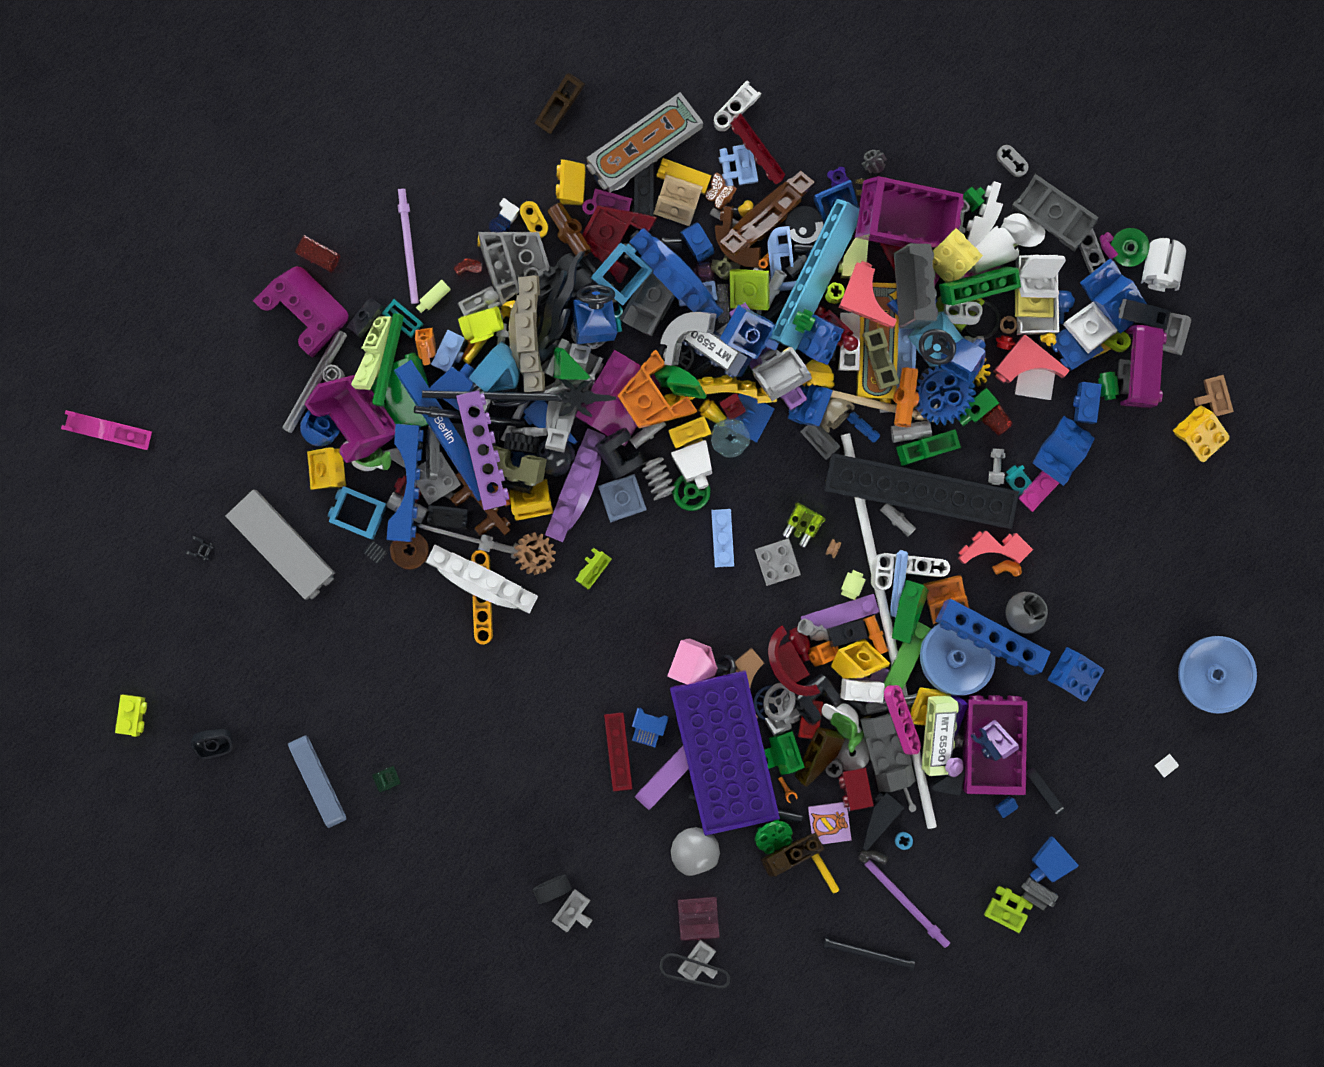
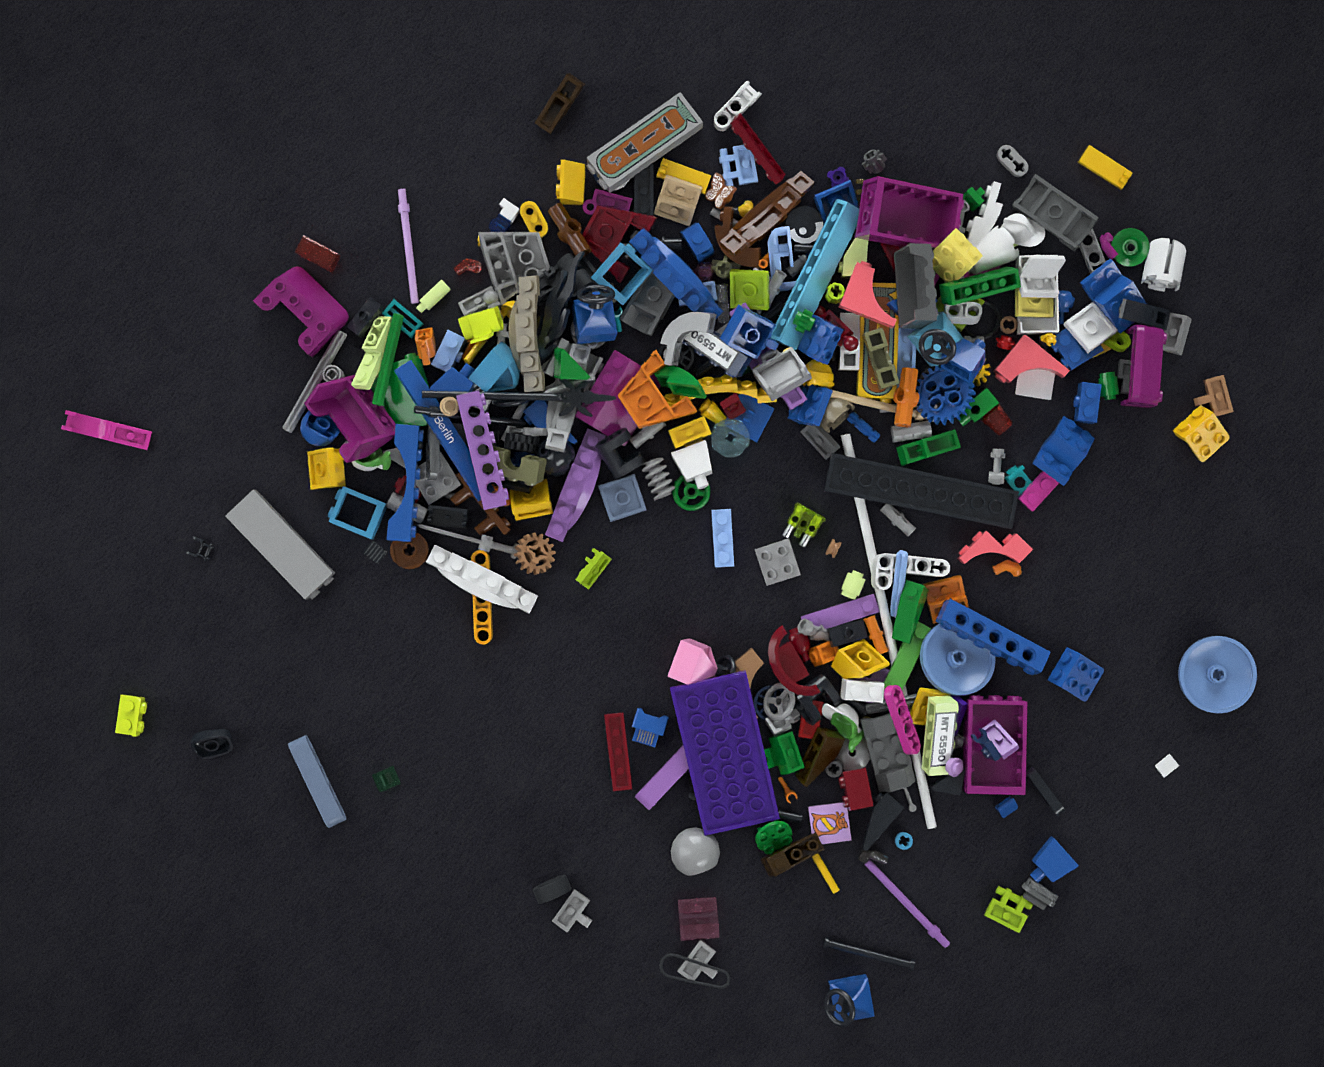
(449, 406): none -> tan plate
(849, 999): none -> blue piece
(1026, 612): dark grey wheel -> none
(1105, 167): none -> yellow hinge

